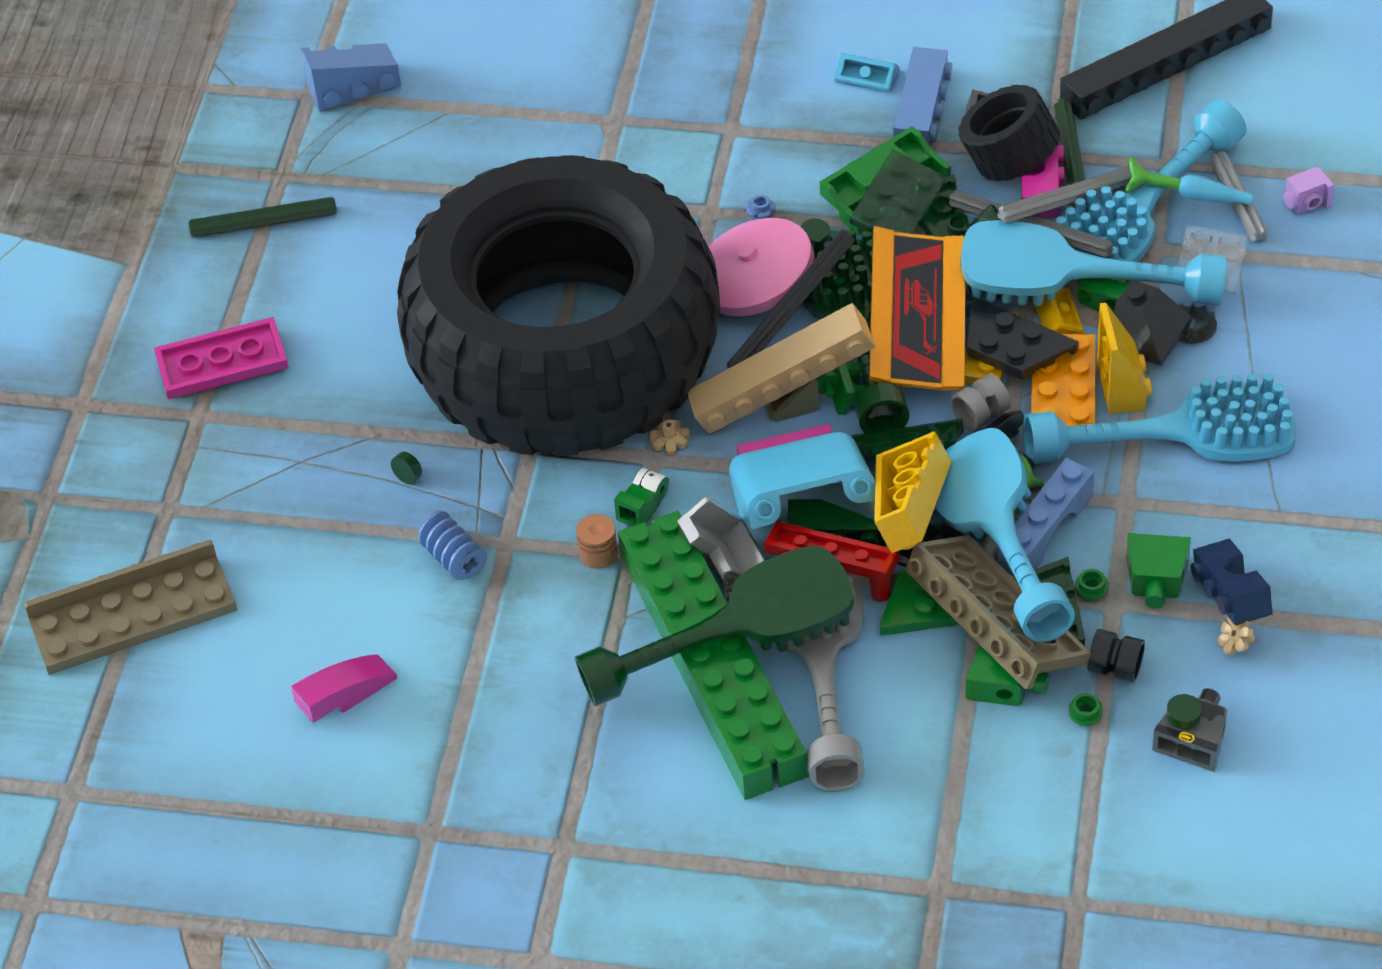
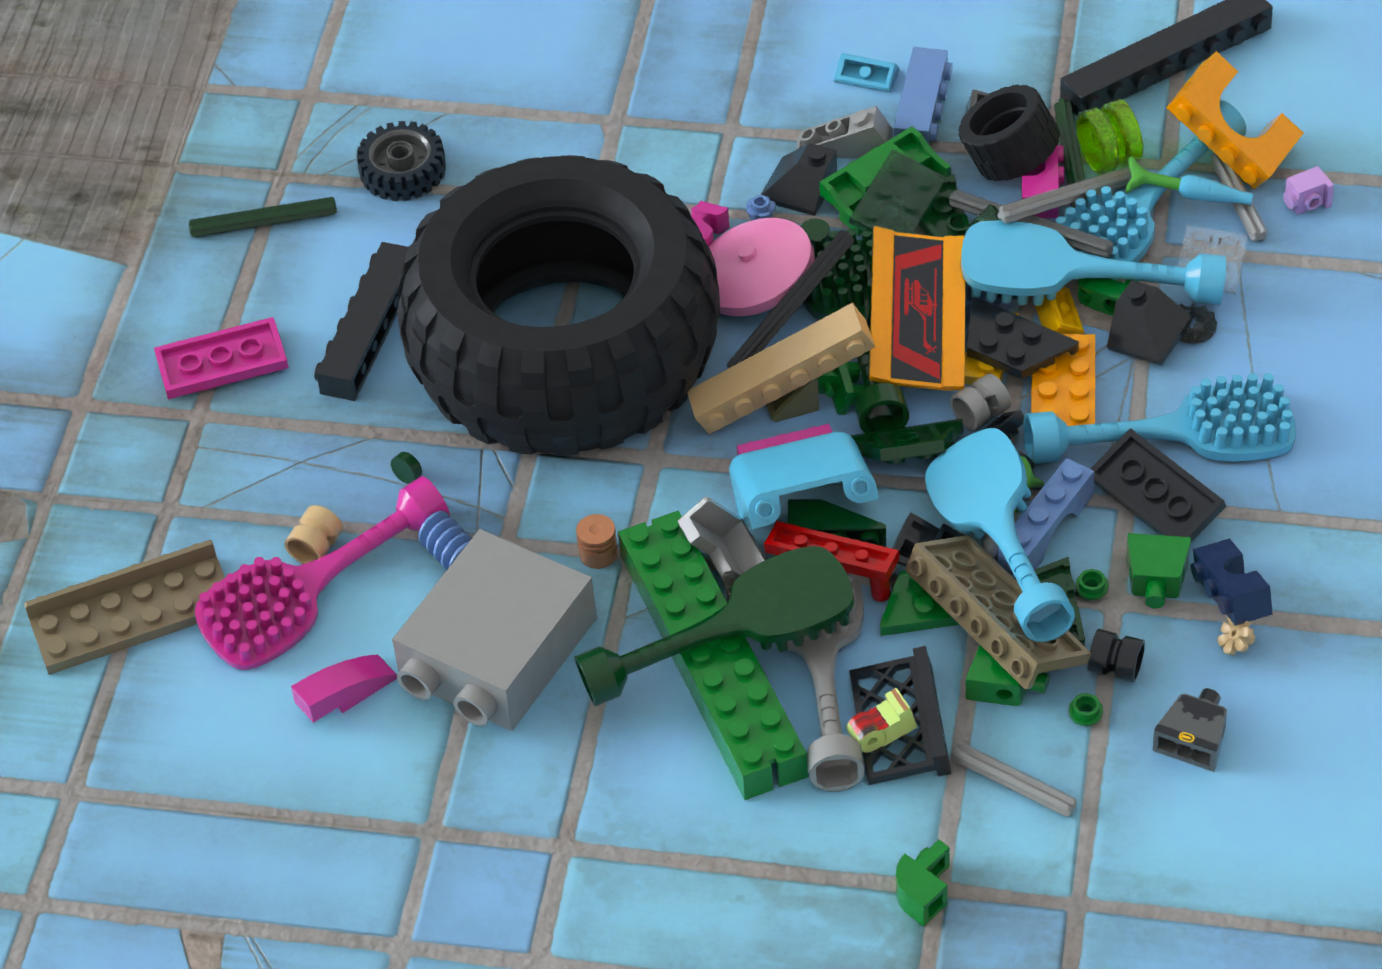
(274, 604): none -> dark pink piece
(314, 535): none -> tan wheel
(349, 74): medium blue wedge -> none
(363, 327): none -> black brick
(401, 160): none -> black wheel
(494, 630): none -> light grey brick
(641, 497): green leg -> none
(669, 436): tan plant -> none
(710, 219): none -> dark pink leg
(798, 176): none -> black slope
(851, 134): none -> light grey slope
(882, 723): none -> yellowish green leg
(908, 489): yellow wedge -> none
(918, 885): none -> green brick
(926, 706): none -> black fence
(1014, 779): none -> light grey axle
(1109, 136): none -> clear neon green wheel
(1120, 366): yellow slope -> none
(1156, 488): none -> black plate
(1184, 711): dark green tile -> none
(1199, 110): none -> light orange arch

